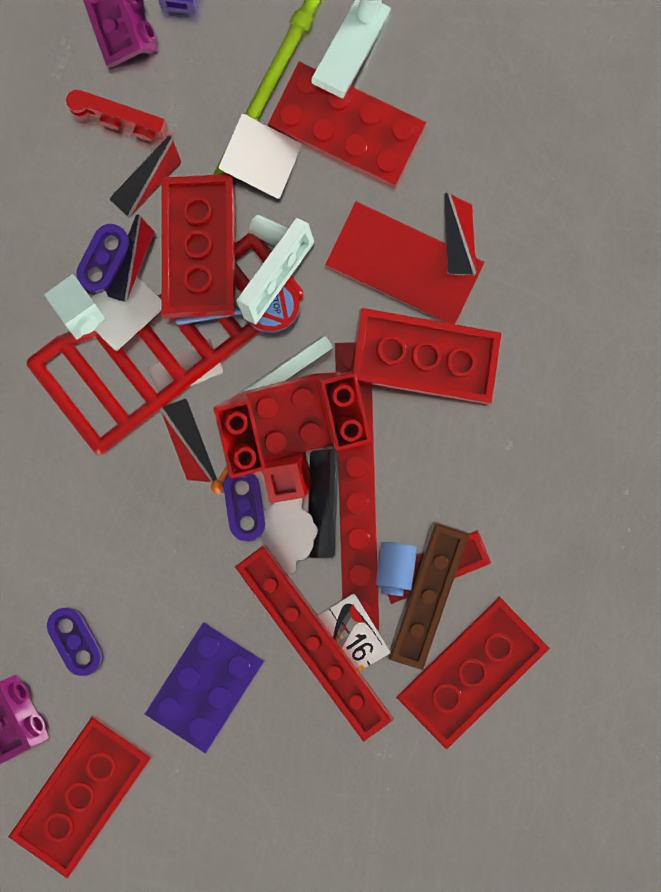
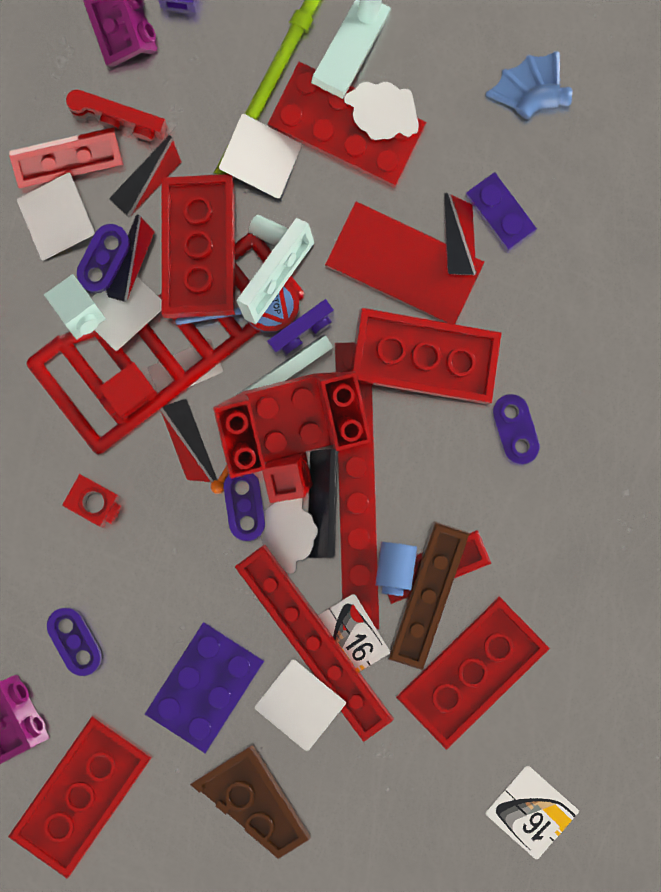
(55, 216): none -> white sticker
(68, 155): none -> plate
(77, 498): none -> red brick
(126, 392): none -> red brick
(254, 800): none -> reddish brown wing
(300, 705): none -> white sticker
(314, 320): none -> dark purple plate
(383, 110): none -> white sticker
(501, 211): none -> dark purple plate
(515, 429): none -> dark purple plate
(532, 86): none -> medium blue arm
(532, 812): none -> sticker

